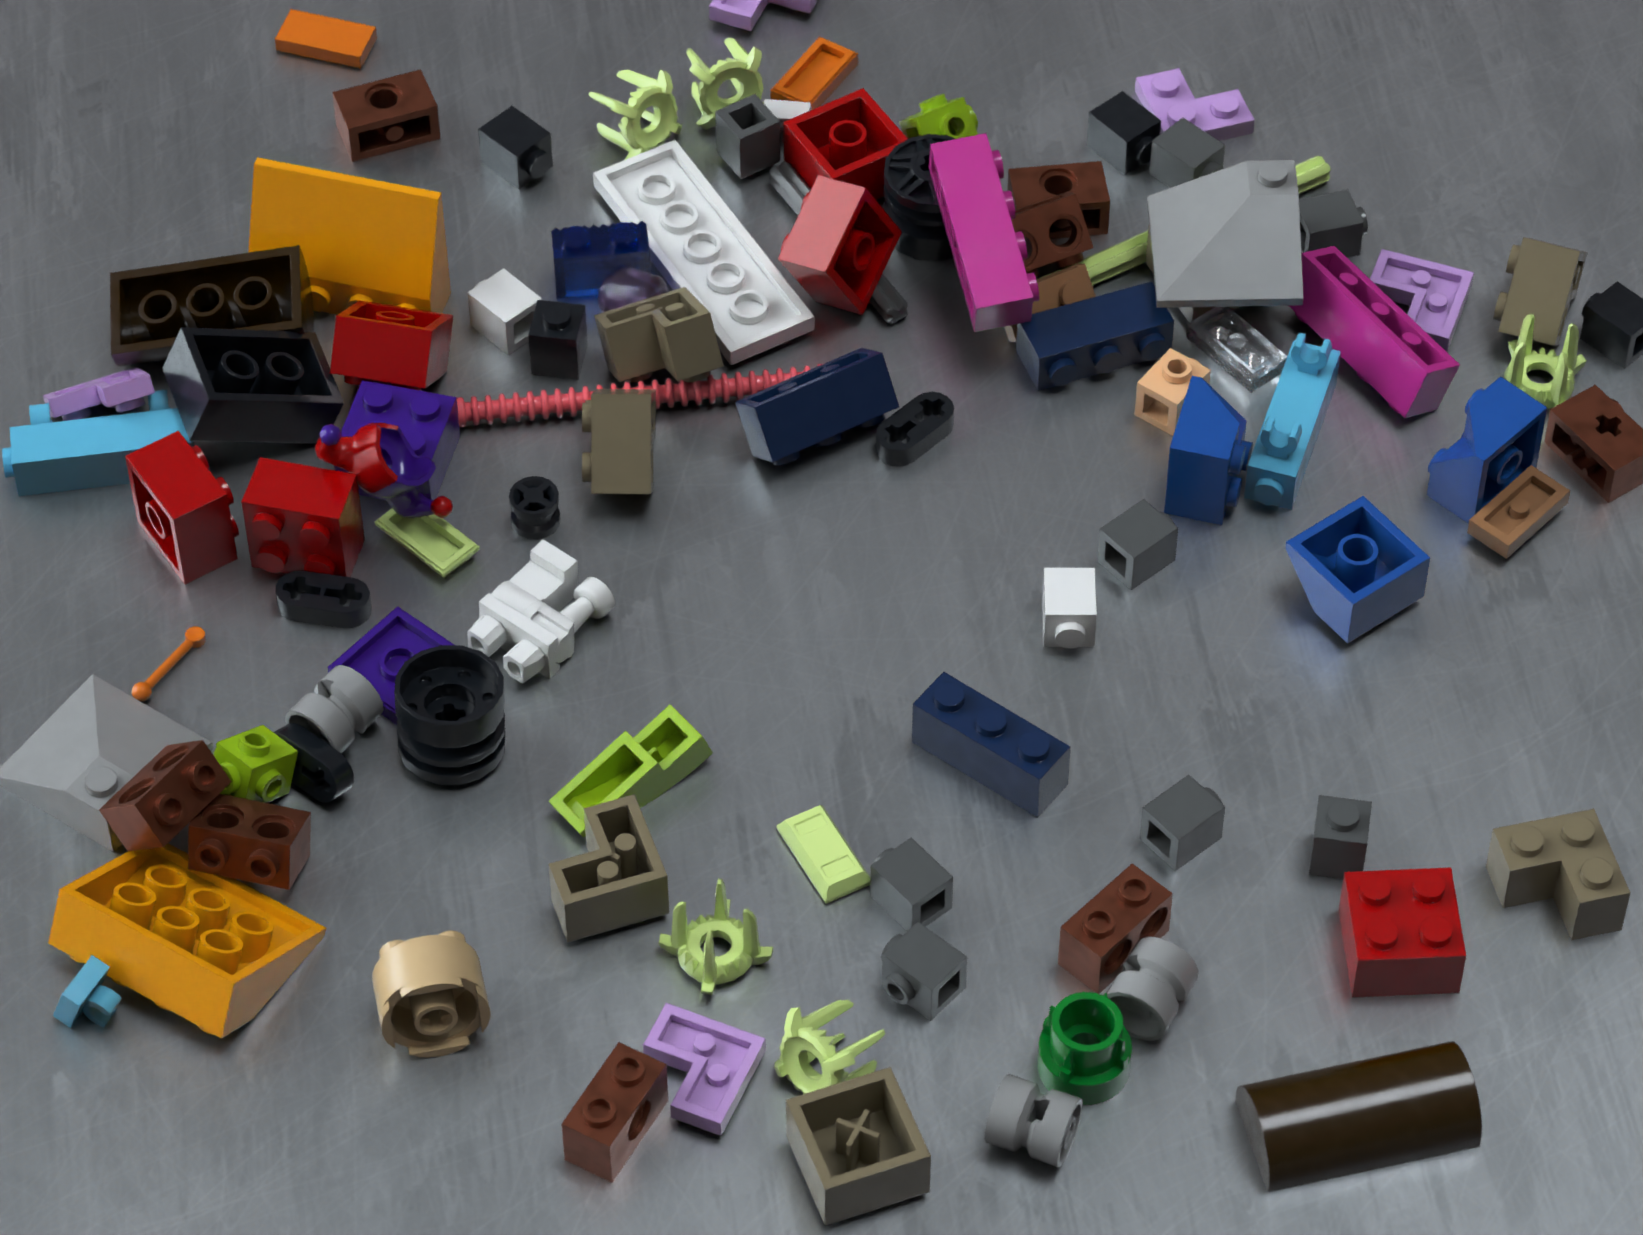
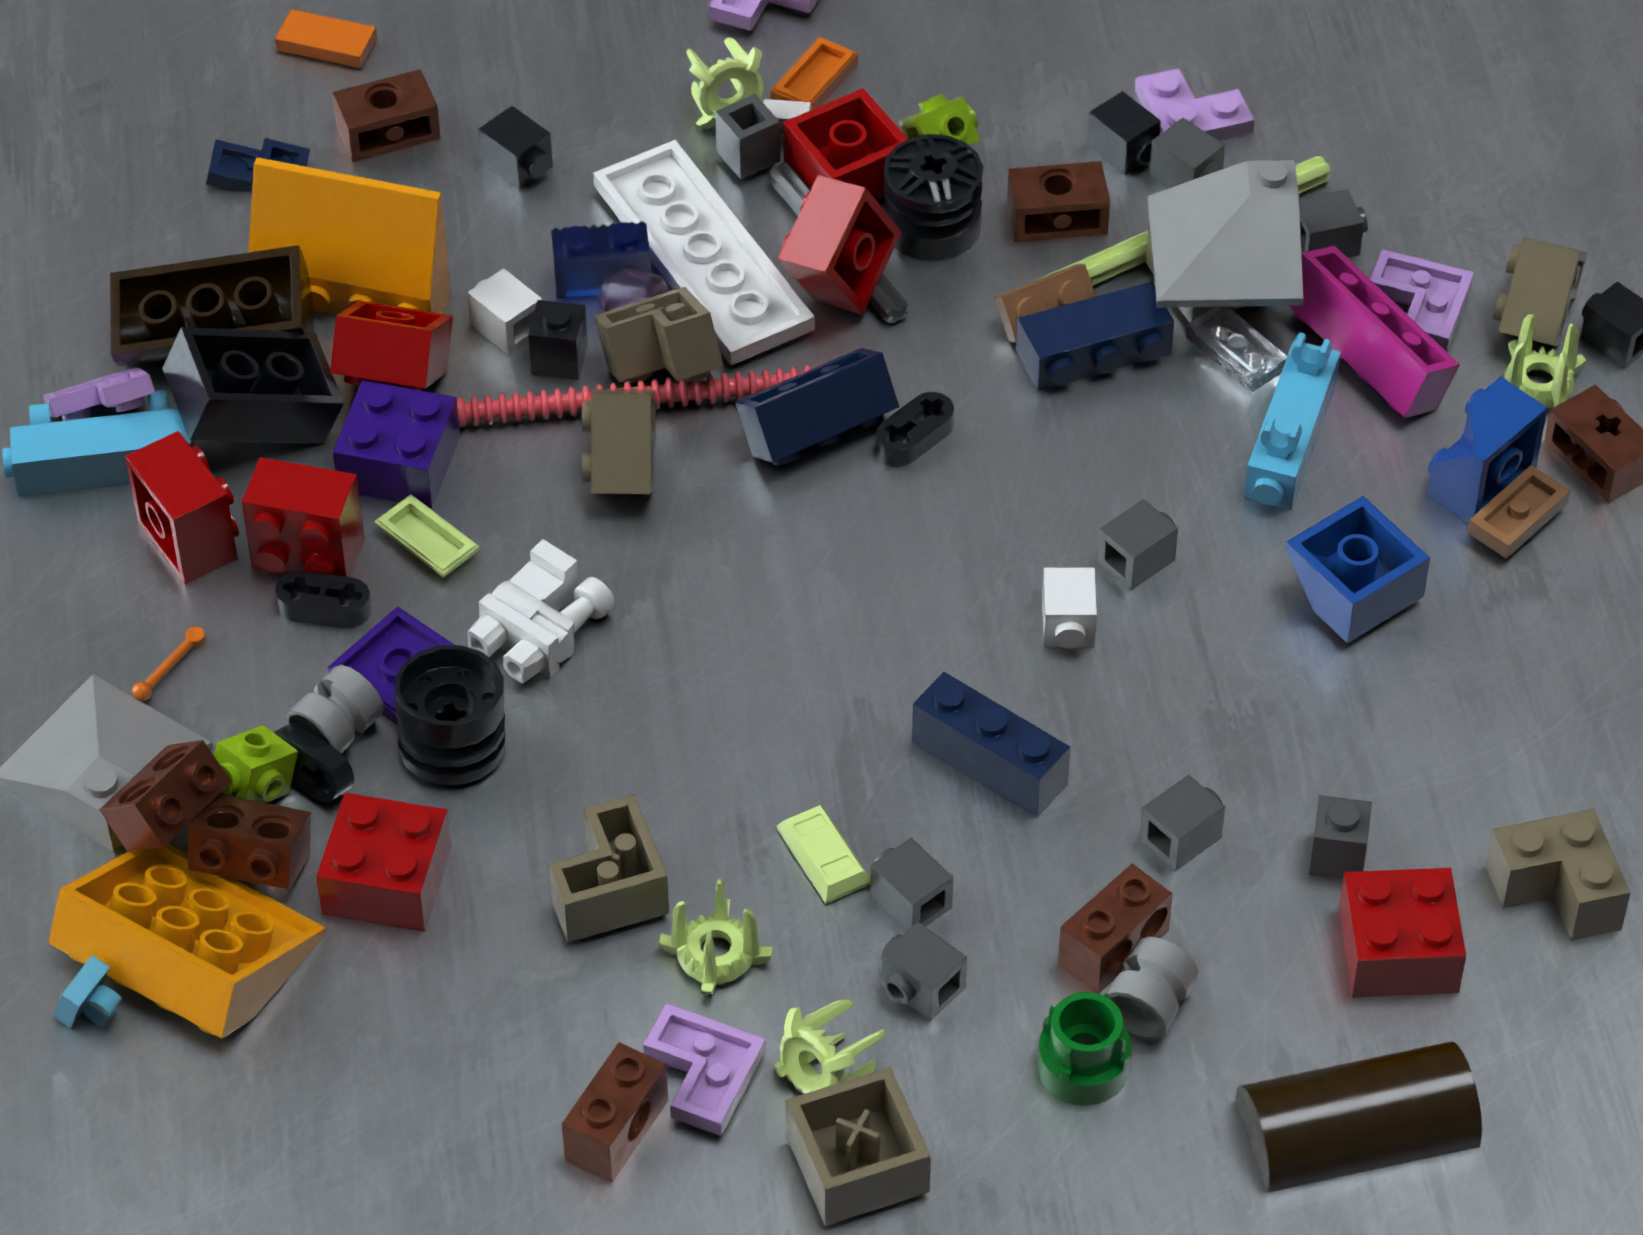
(233, 164): none -> dark blue slope
(384, 467): piece -> none
(384, 861): none -> red brick
(430, 993): tan brick -> none
(534, 507): black wheel -> none
(635, 765): lime slope -> none
(663, 120): yellowish green piece -> none
(982, 233): dark pink brick -> none
(1014, 1121): light grey wheel -> none
(1035, 225): copper brick -> none
(1164, 389): light nougat brick -> none
(1206, 456): blue slope -> none

